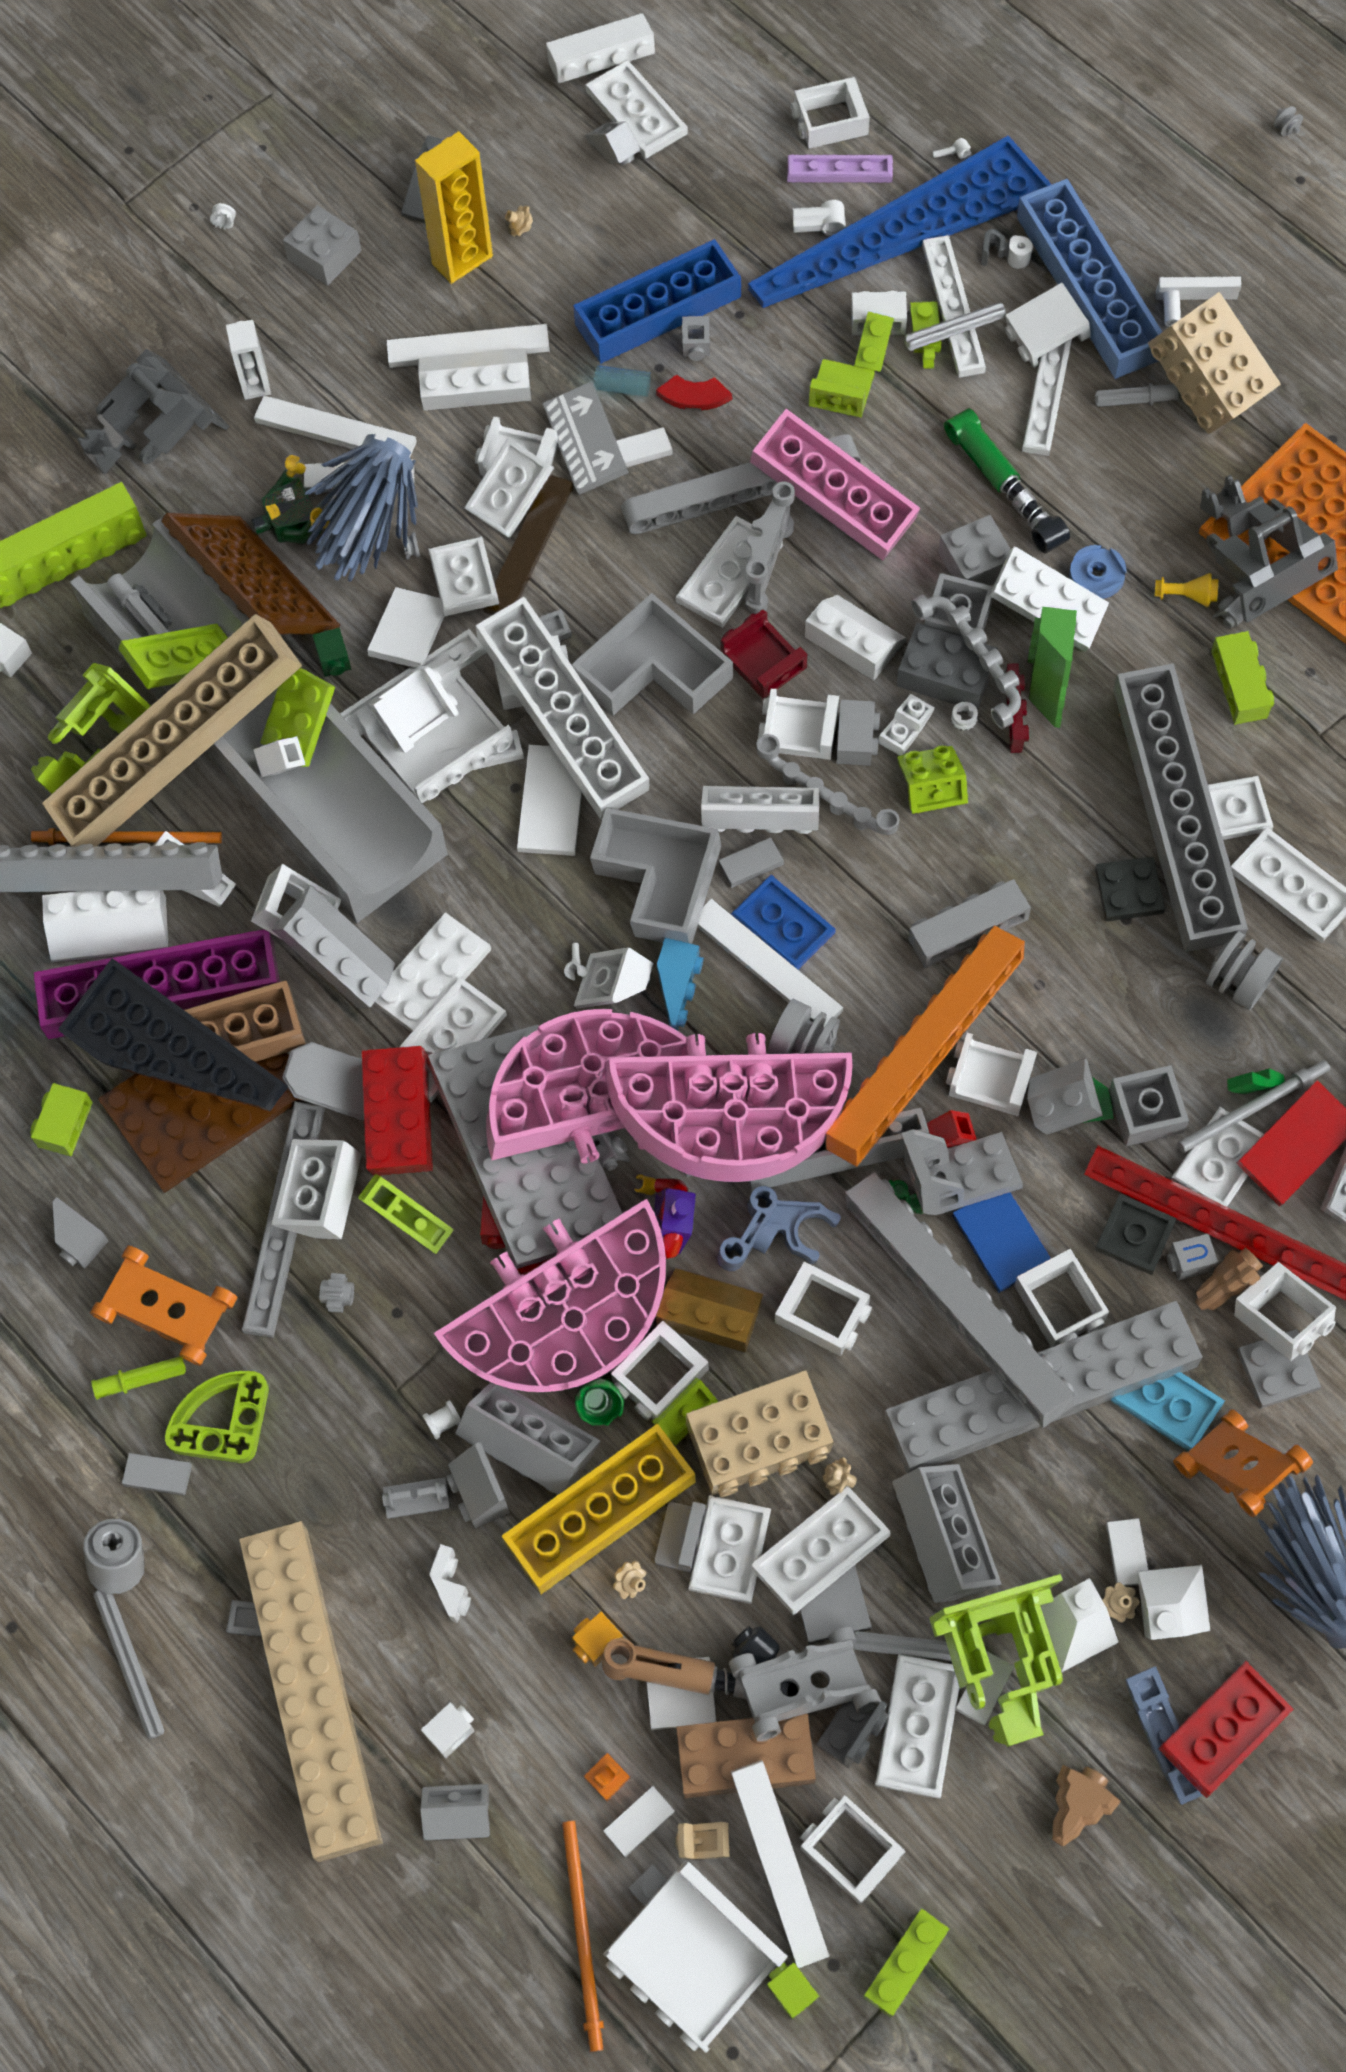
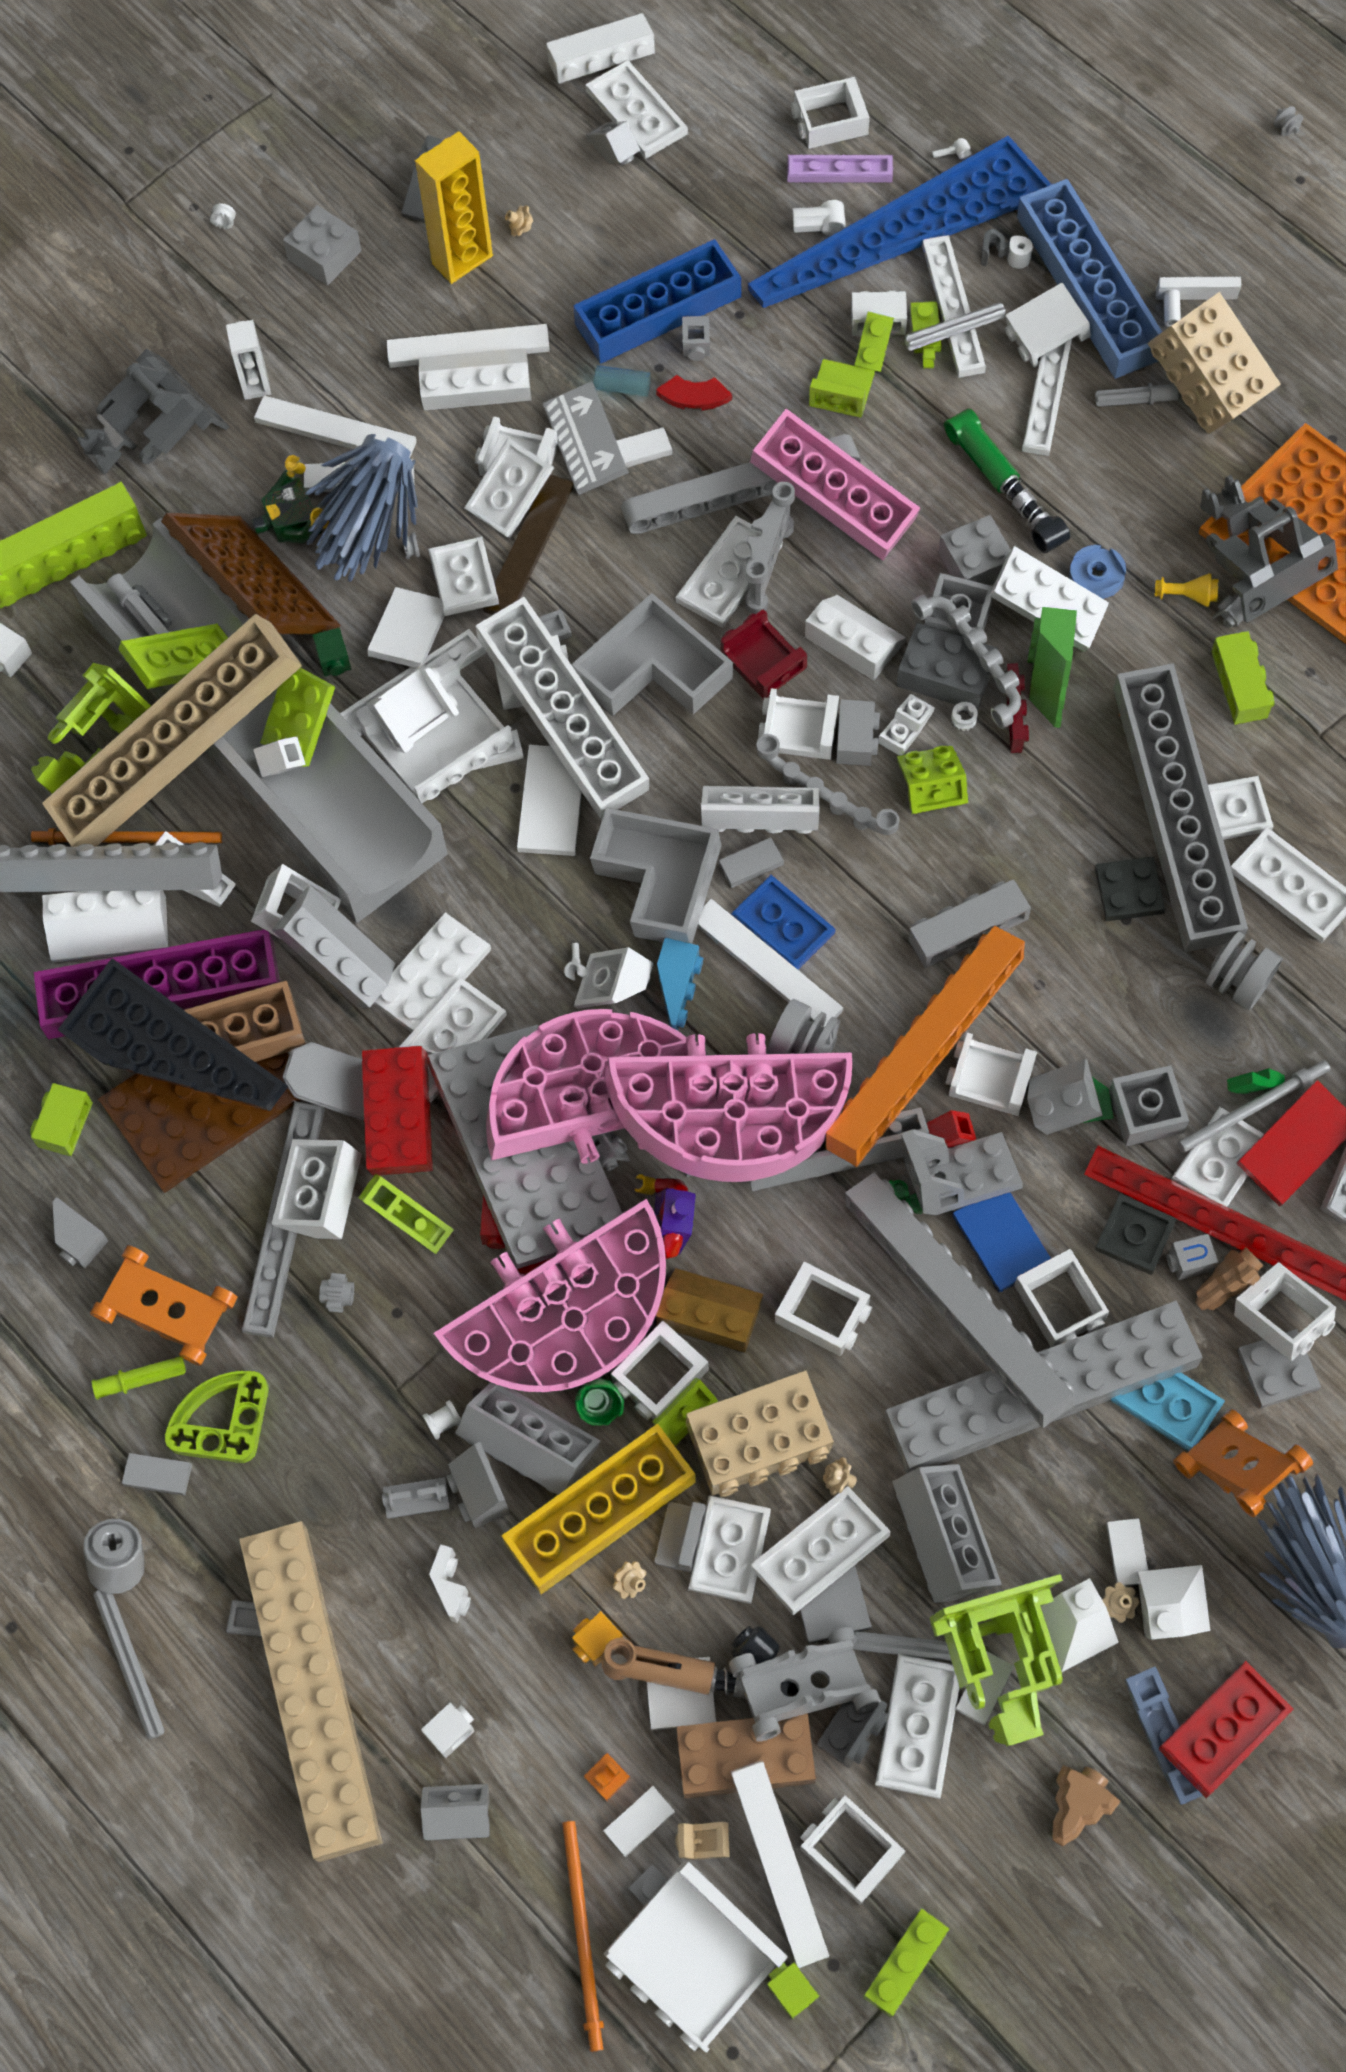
(767, 1222): sand blue piece -> none

